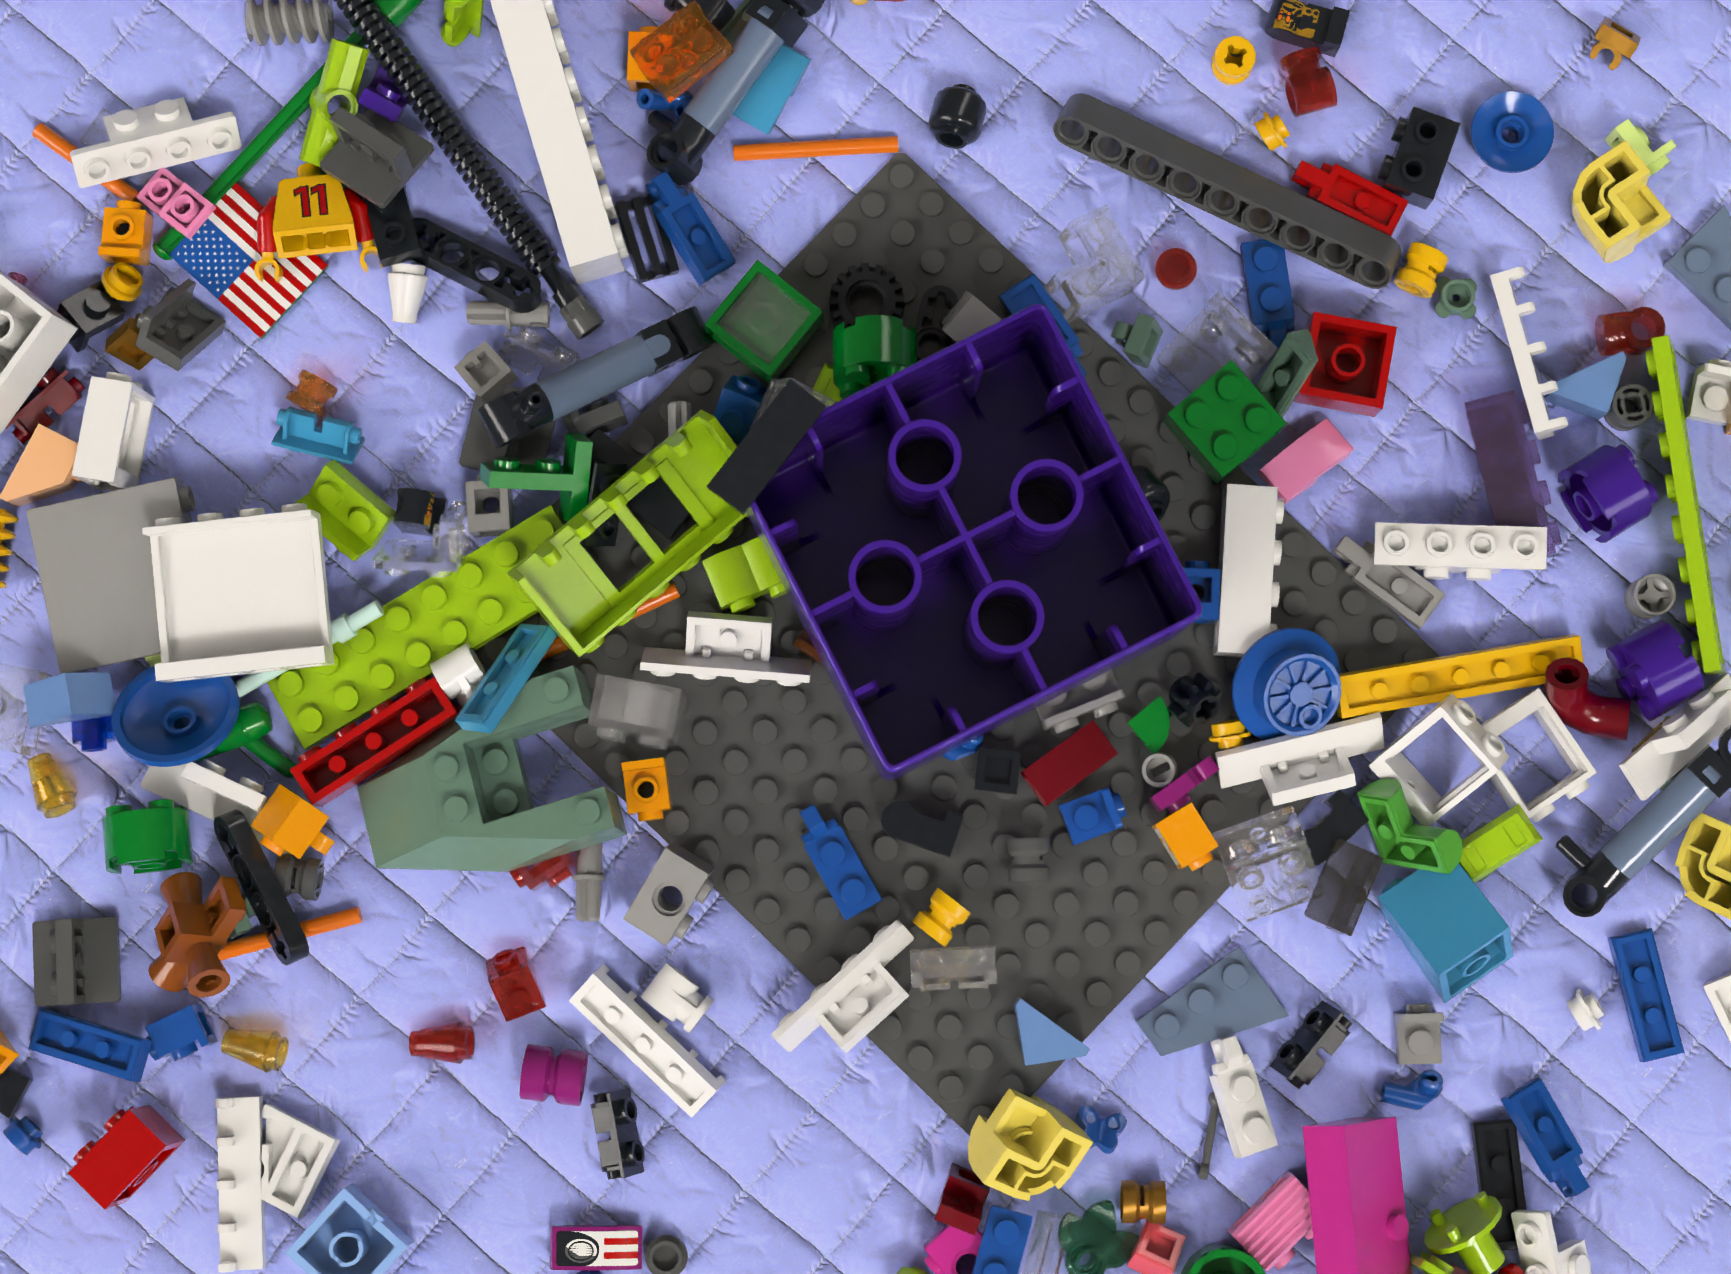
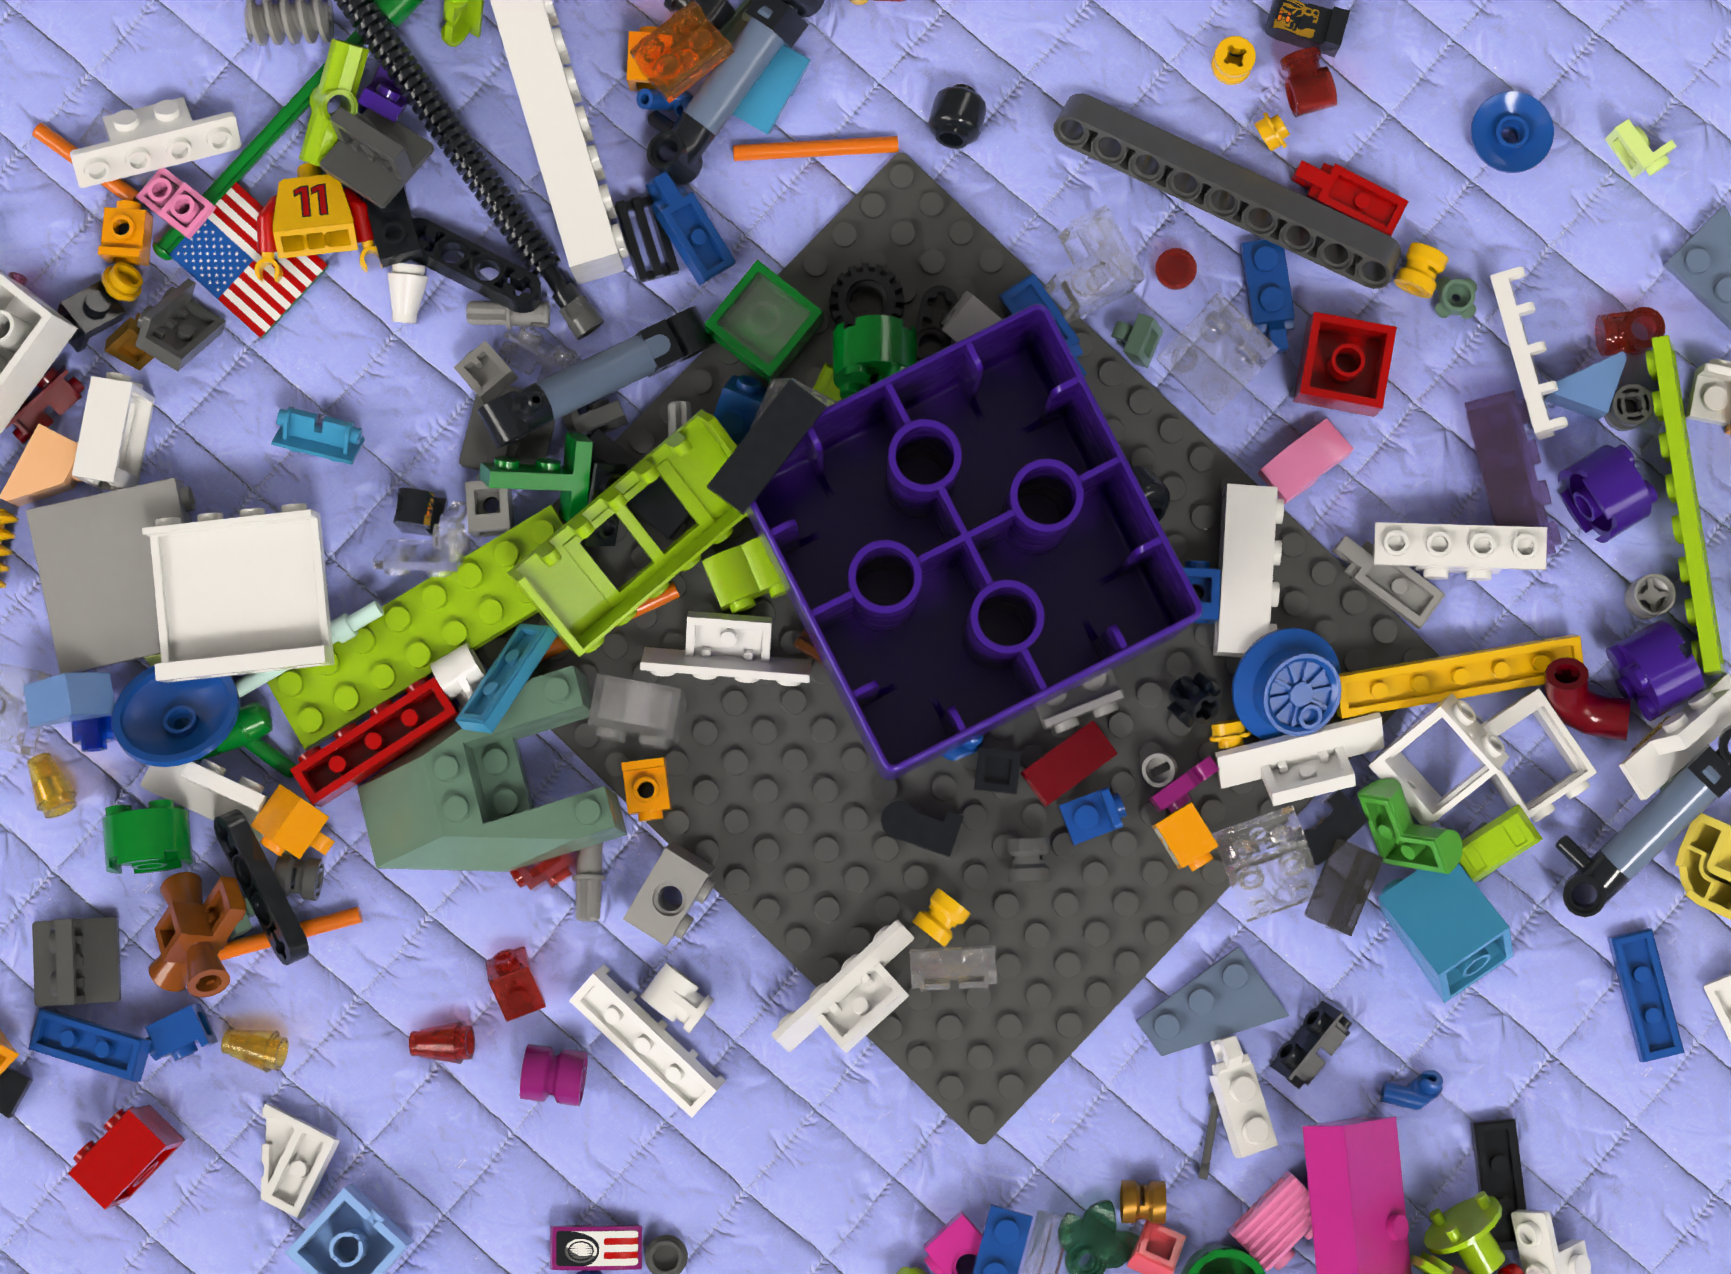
(23, 1134): blue plate -> none
(239, 1183): white hinge -> none
(311, 393): clear orange wheel -> none
(349, 511): lime bracket -> none
(623, 1153): black hinge -> none
(838, 864): blue hinge -> none
(962, 1199): dark red slope -> none
(1025, 1146): light yellow brick -> none
(1043, 1039): medium blue slope -> none
(1100, 1130): blue piece -> none
(1152, 725): green tile -> none
(1224, 422): green piece -> none
(1288, 370): sand green slope -> none
(1418, 1035): light grey bracket -> none
(1419, 156): black brick -> none
(1547, 1136): blue hinge -> none
(1586, 1010): white plate -> none
(1615, 38): pearl gold tile -> none
(1615, 204): light yellow brick -> none

